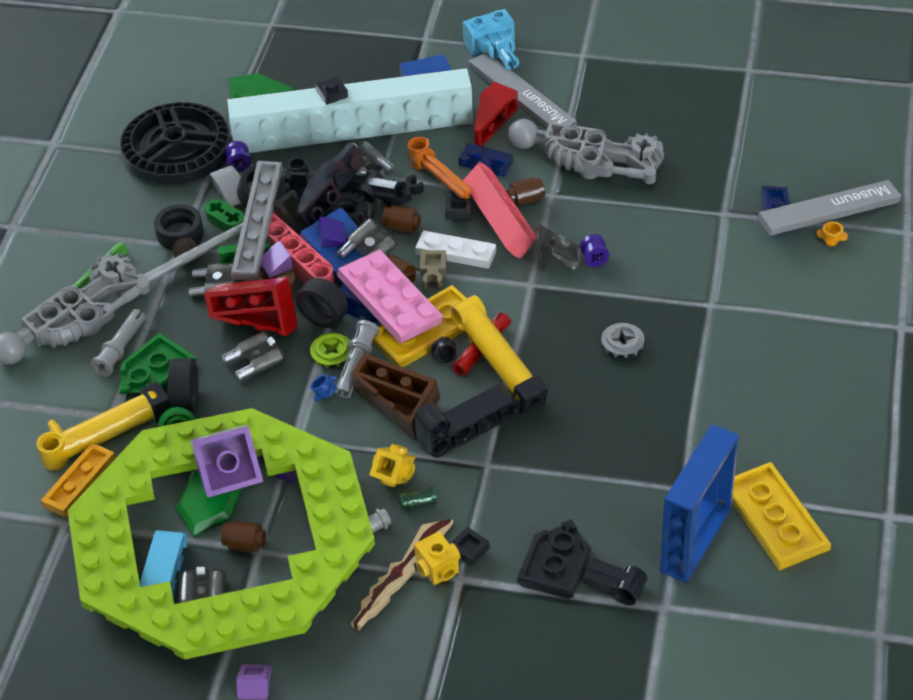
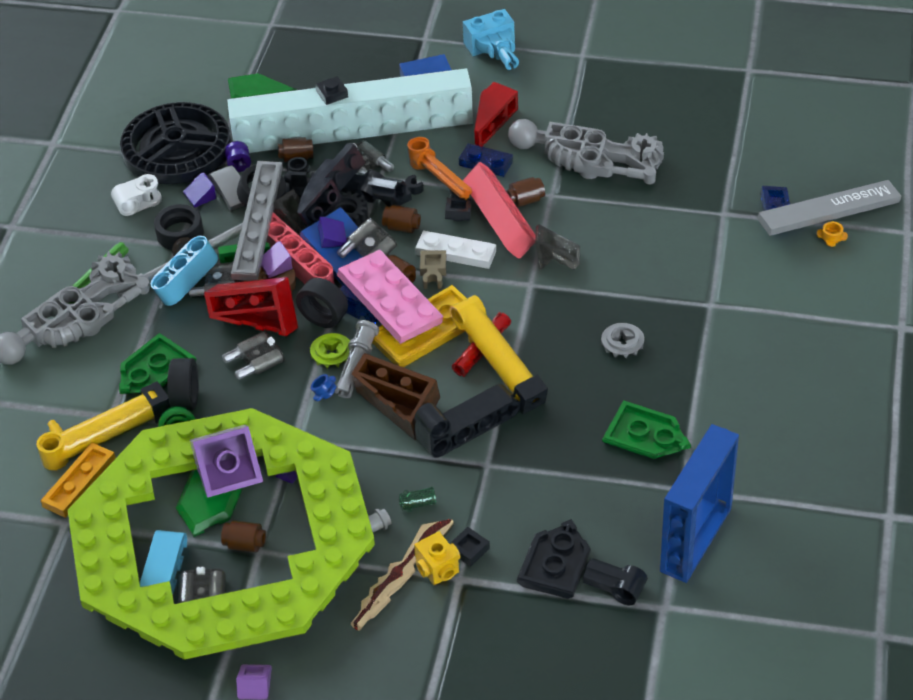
(113, 350): light grey pin -> none
(135, 196): none -> white piece
(184, 270): none -> medium azure beam
(200, 191): none -> slope
(227, 218): green beam -> none
(294, 148): none -> reddish brown brick
(393, 465): yellow brick -> none
(446, 354): black plate -> none
(528, 97): light grey tile -> none
(594, 250): dark purple wheel -> none
(645, 431): none -> green tile
(777, 517): yellow tile -> none

